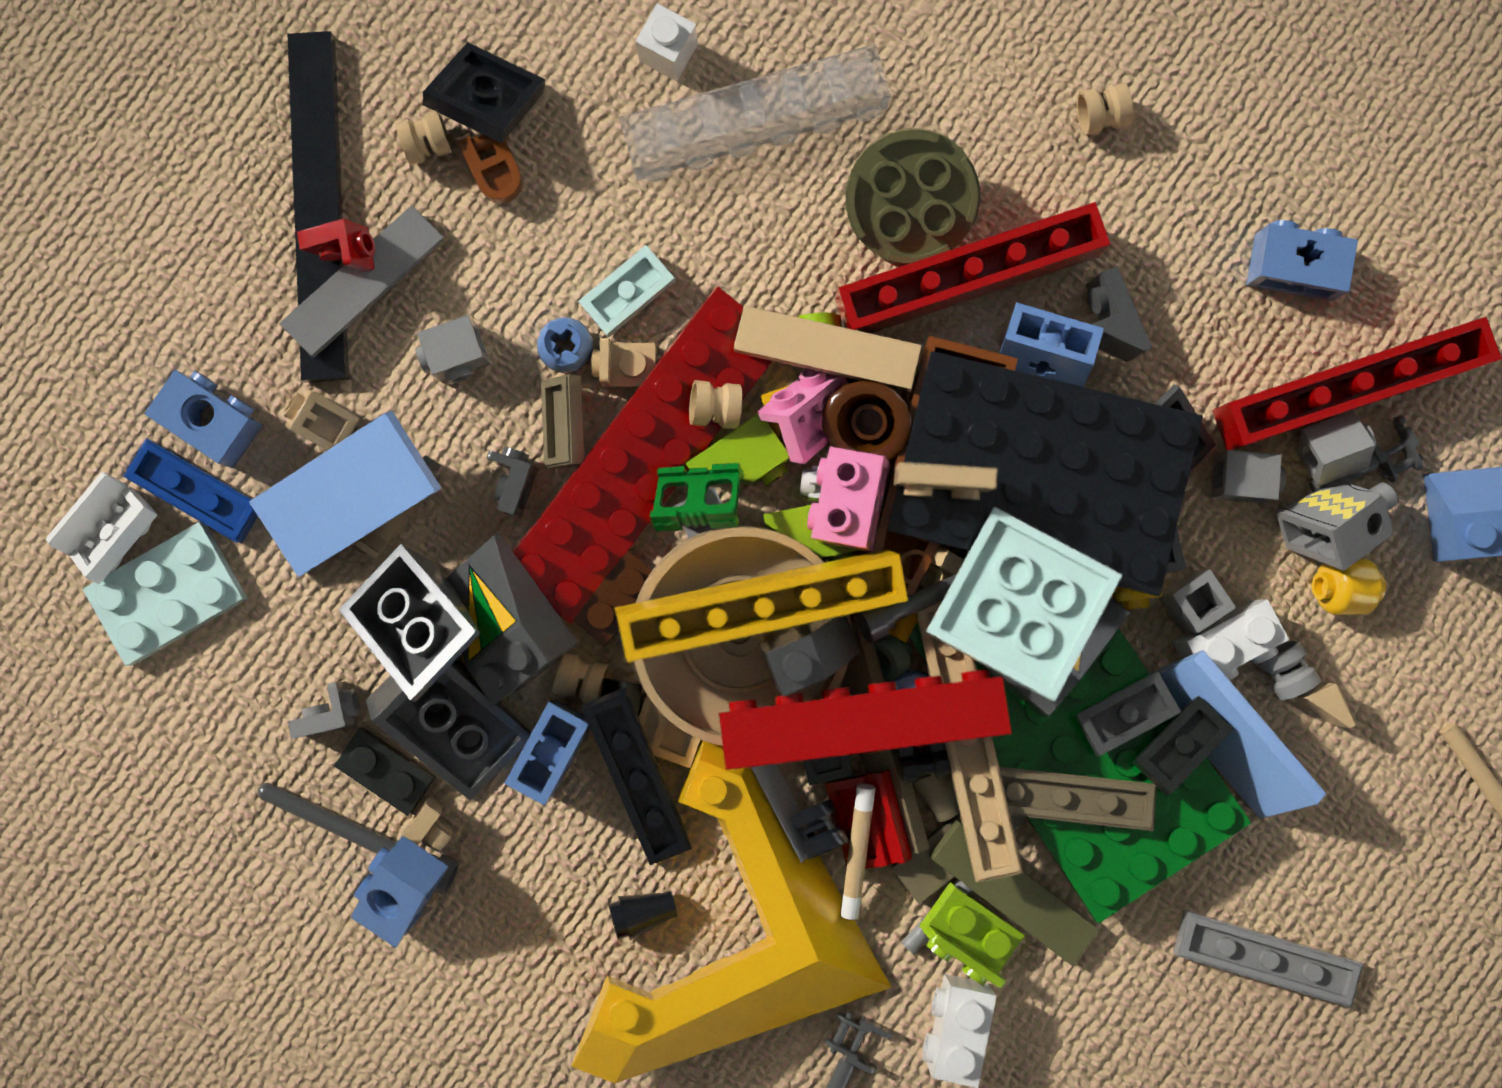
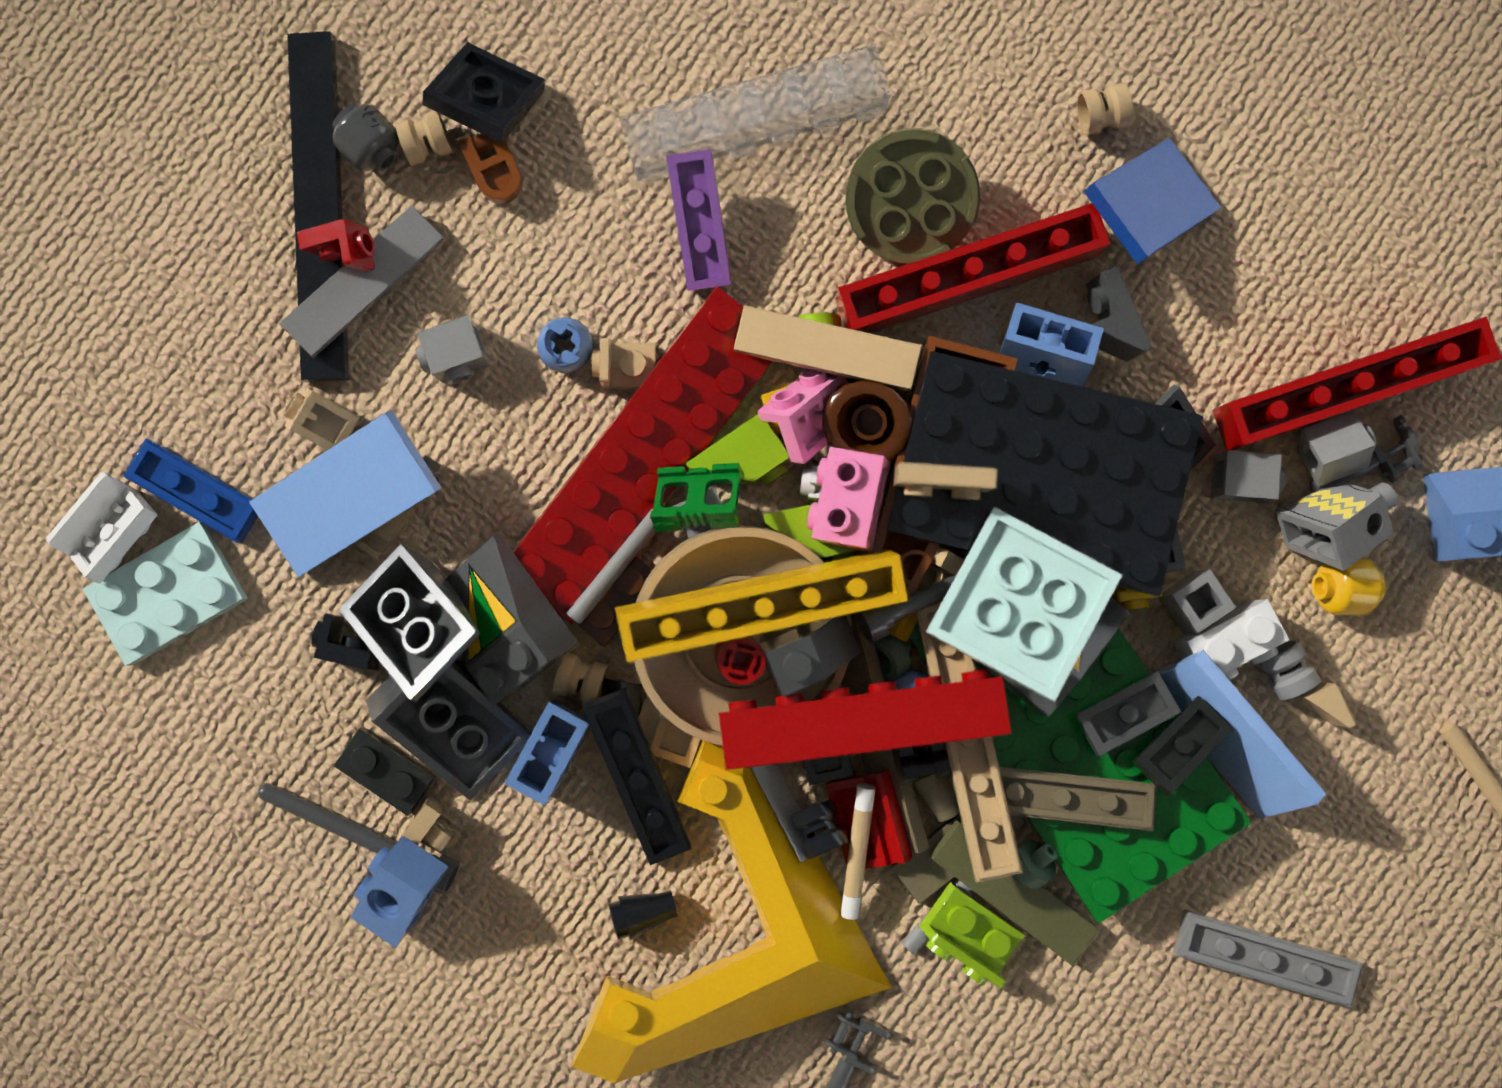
(180, 408): medium blue brick -> none
(320, 718): light grey bracket -> none
(349, 652): none -> black bracket
(365, 137): none -> dark grey head
(515, 488): dark grey bracket -> none
(562, 421): dark tan tile -> none
(612, 570): none -> light grey bar
(627, 291): light aqua plate -> none
(666, 42): white brick -> none
(699, 219): none -> medium lavender plate
(719, 404): tan wheel -> none
(736, 653): none -> red wheel
(959, 1031): white brick -> none
(1036, 863): none -> sand green tile
(1152, 200): none -> tile
(1279, 269): medium blue brick -> none

